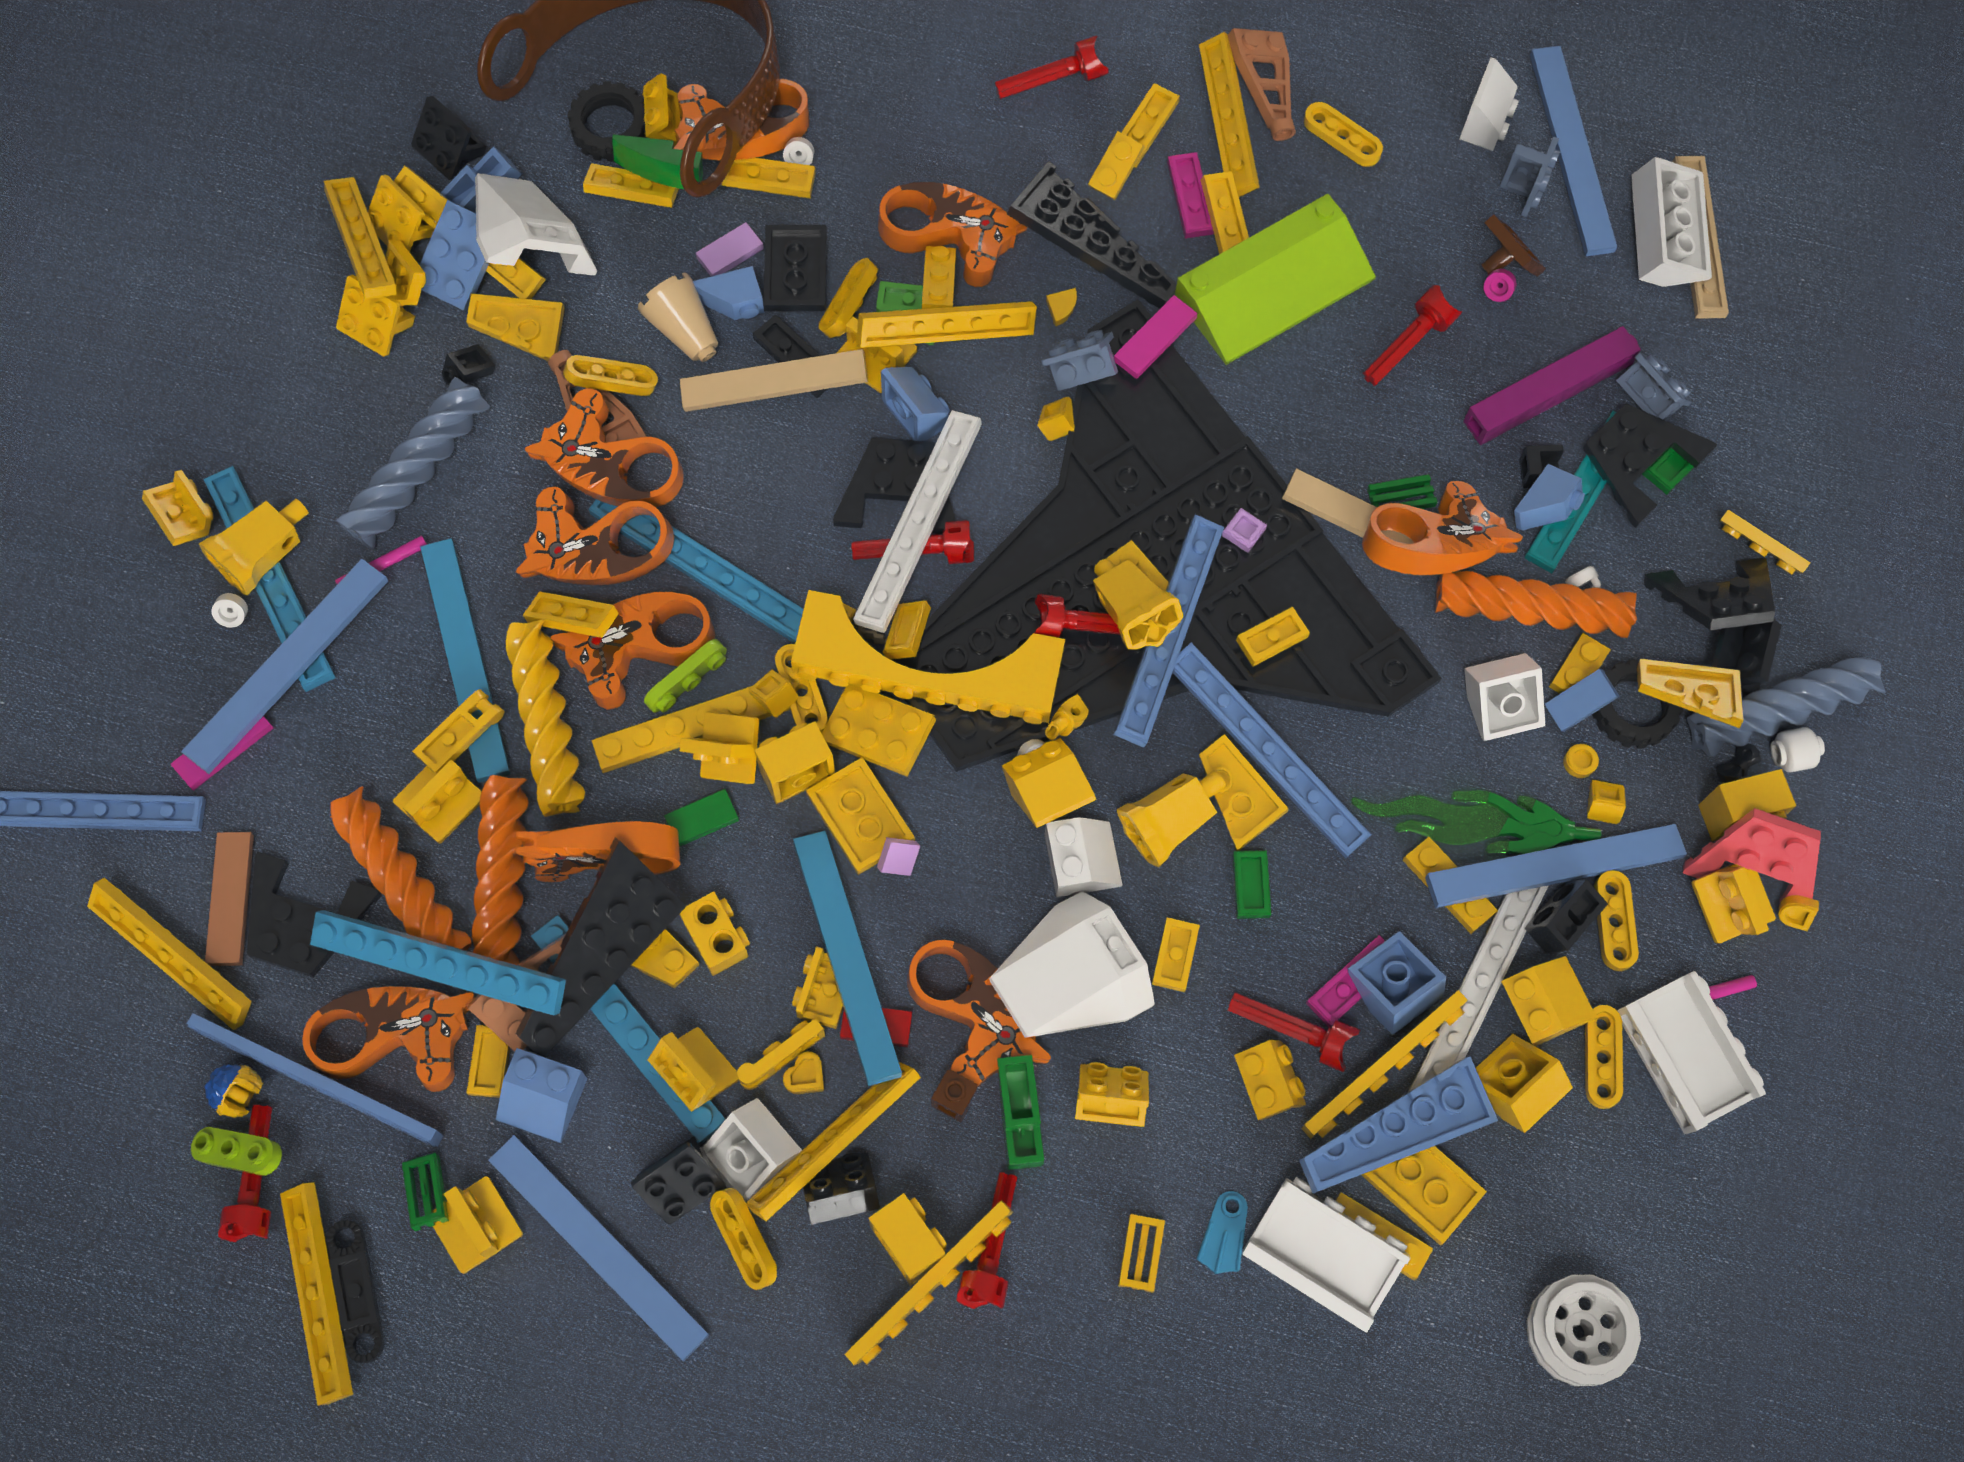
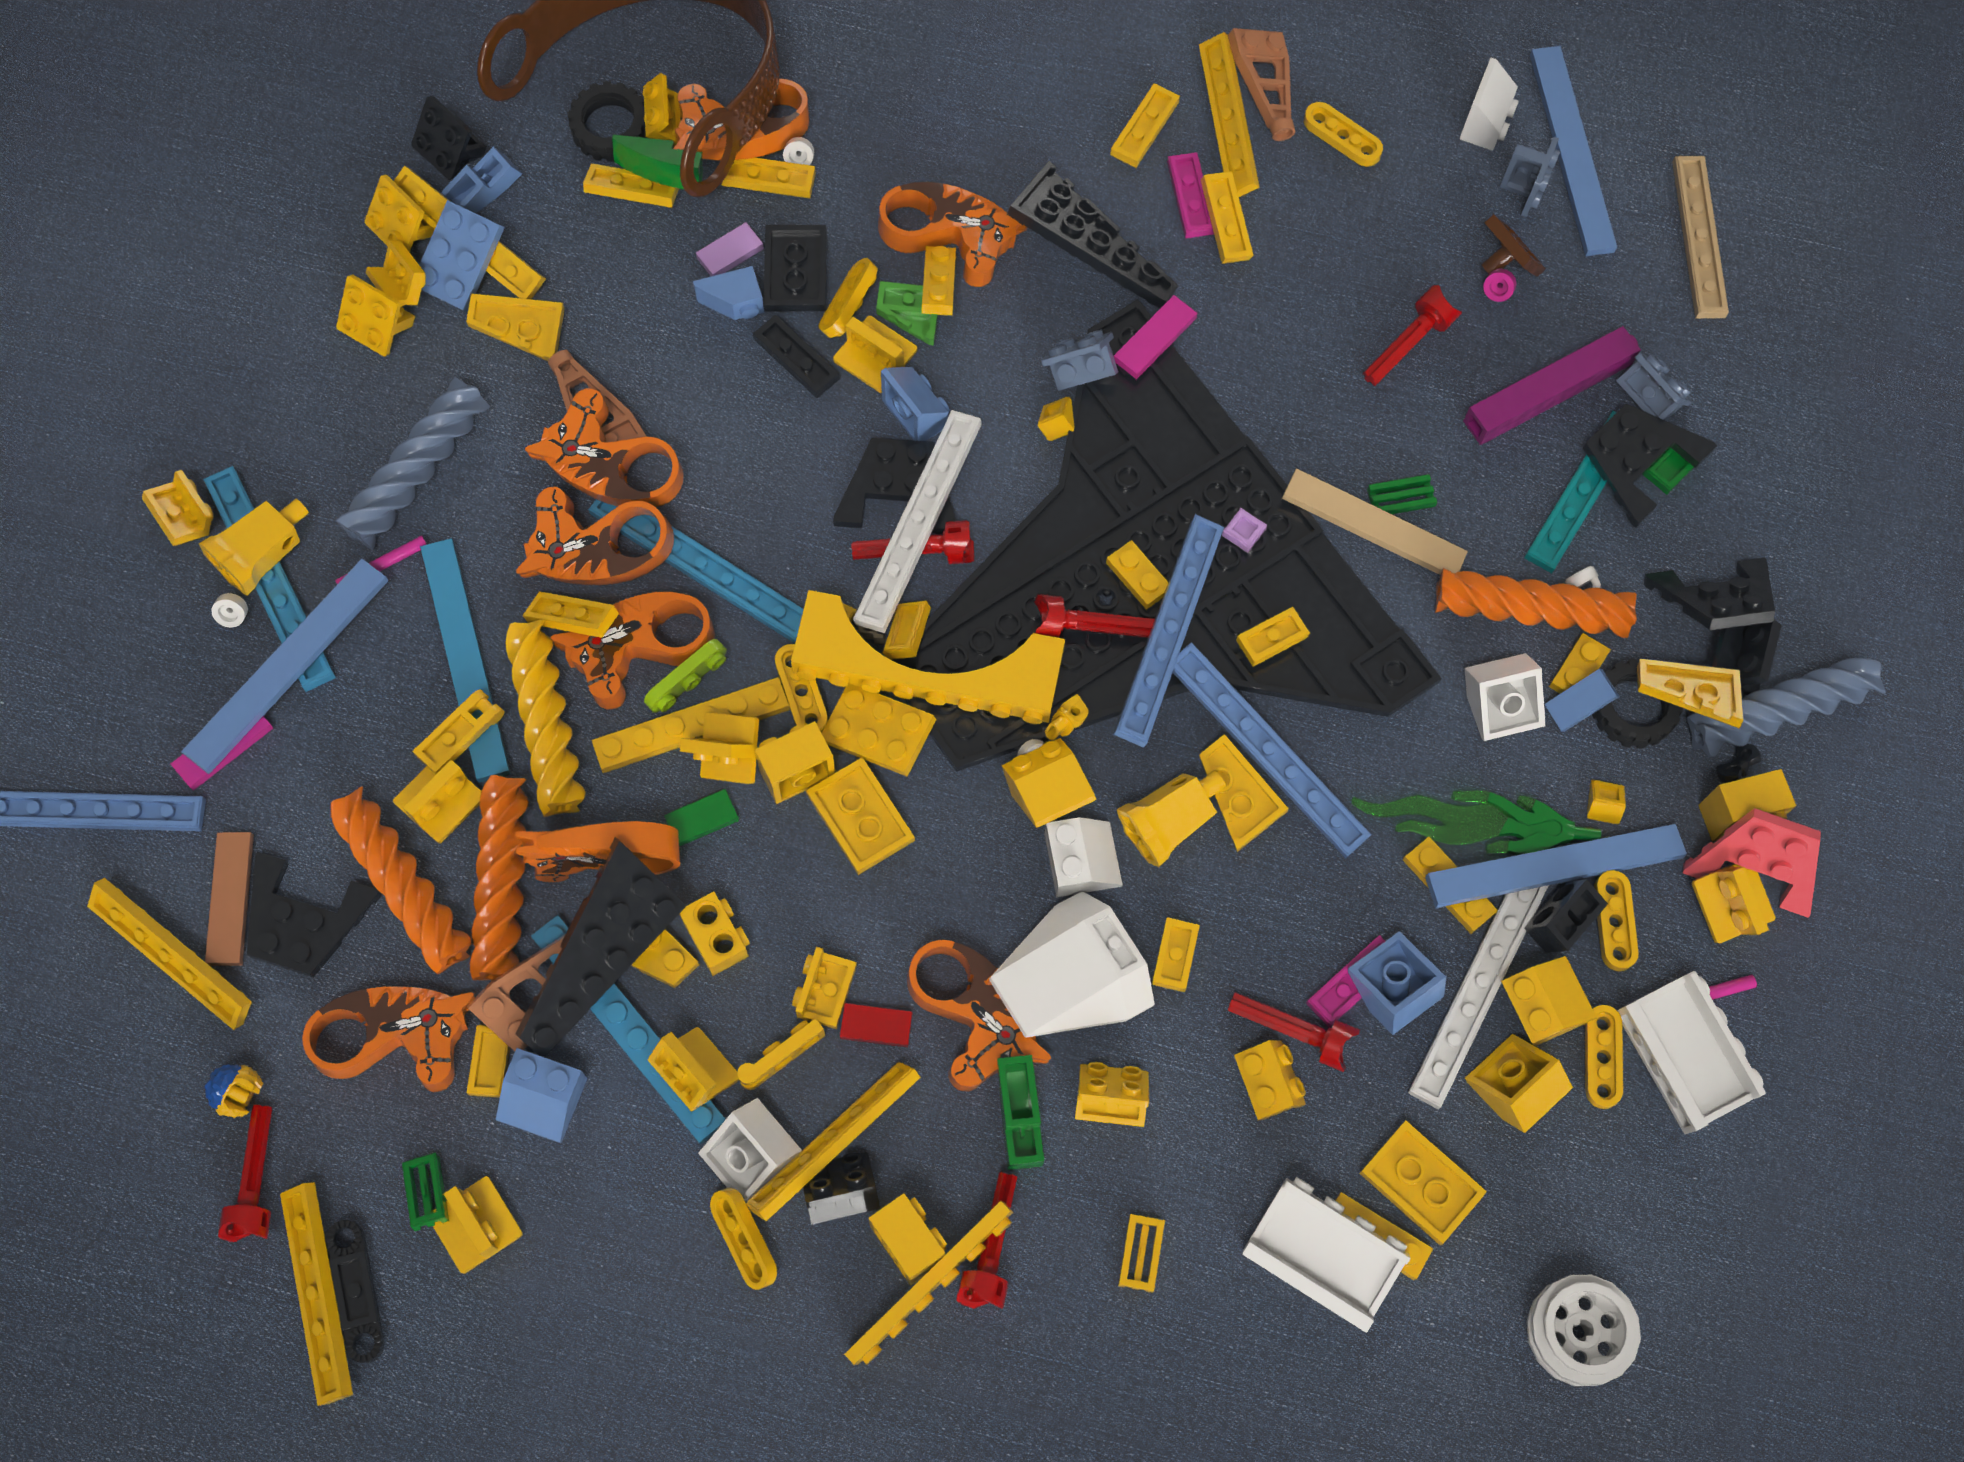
(236, 1151): lime plate -> none
(315, 1080): medium blue tile -> none
(359, 238): yellow plate -> none
(438, 962): dark azure plate -> none
(467, 365): black bracket -> none
(520, 216): white wedge -> none
(599, 1248): medium blue tile -> none
(610, 375): yellow plate -> none
(678, 1181): black bracket -> none
(680, 316): tan cone -> none
(773, 380): tan tile -> none
(774, 693): yellow slope -> none
(805, 1075): yellow tile -> none
(847, 959): dark azure tile -> none
(898, 856): lavender tile -> none
(945, 324): yellow plate -> none
(953, 1095): reddish brown bracket -> none
(1061, 305): yellow tile -> none
(1084, 61): red piece -> none
(1116, 165): yellow plate -> none
(1136, 604): yellow piece -> none
(1224, 1235): dark azure piece -> none
(1251, 884): green tile -> none
(1275, 279): lime slope -> none
(1375, 1076): yellow plate -> none
(1421, 1119): medium blue wing -> none
(1443, 542): orange animal -> none
(1535, 459): black panel -> none
(1549, 499): medium blue slope -> none
(1581, 760): yellow tile -> none
(1670, 224): white slope -> none
(1763, 543): yellow plate -> none
(1797, 749): white head -> none
(1798, 911): yellow tile -> none

